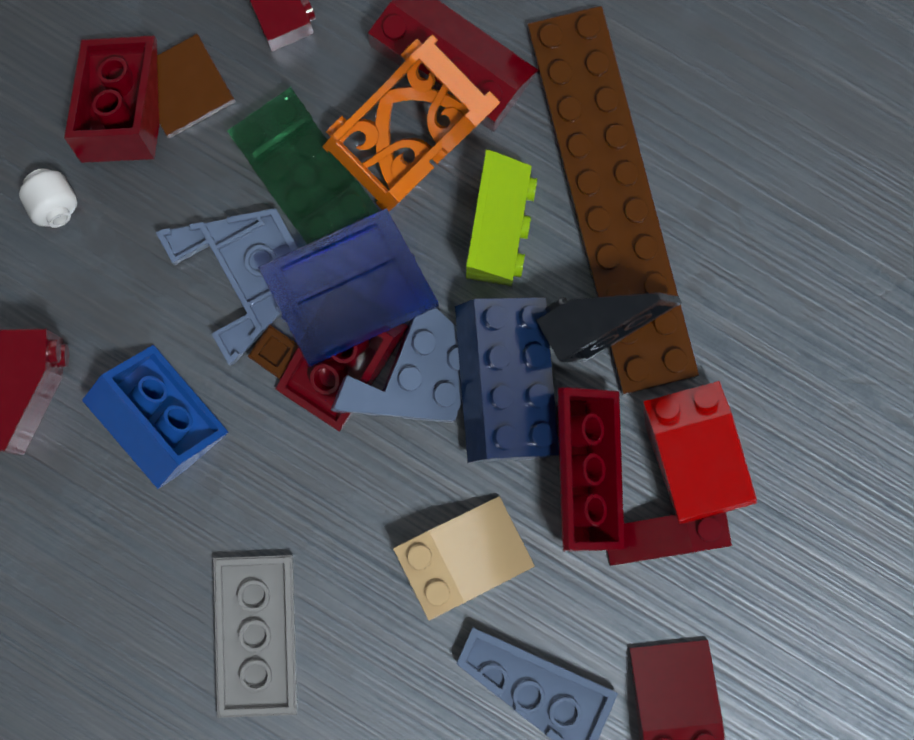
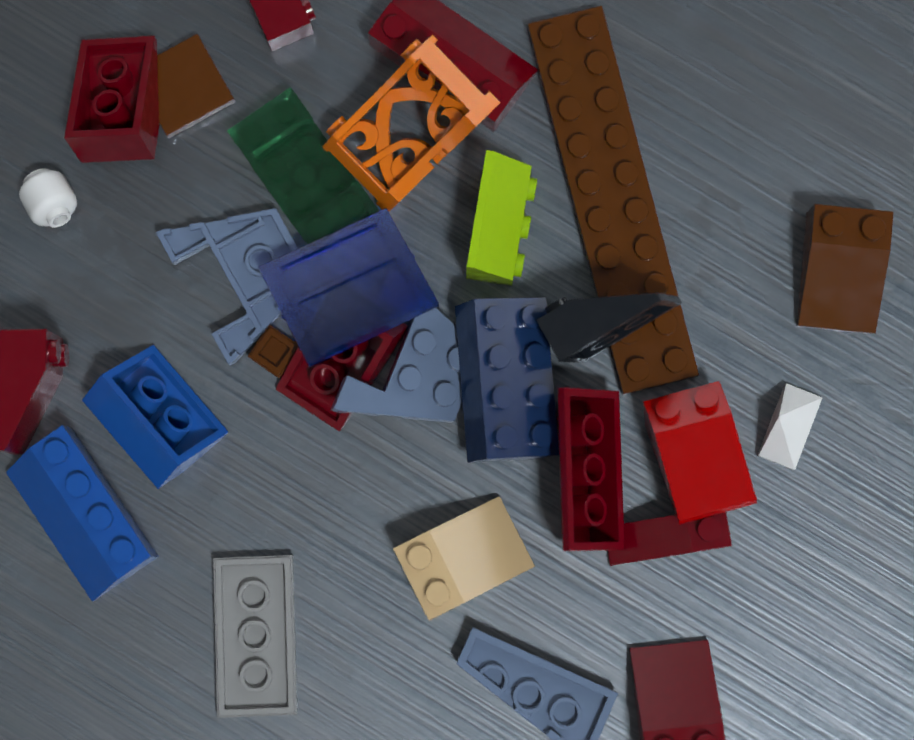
(80, 512): none -> blue slope
(789, 426): none -> white slope
(844, 268): none -> reddish brown slope

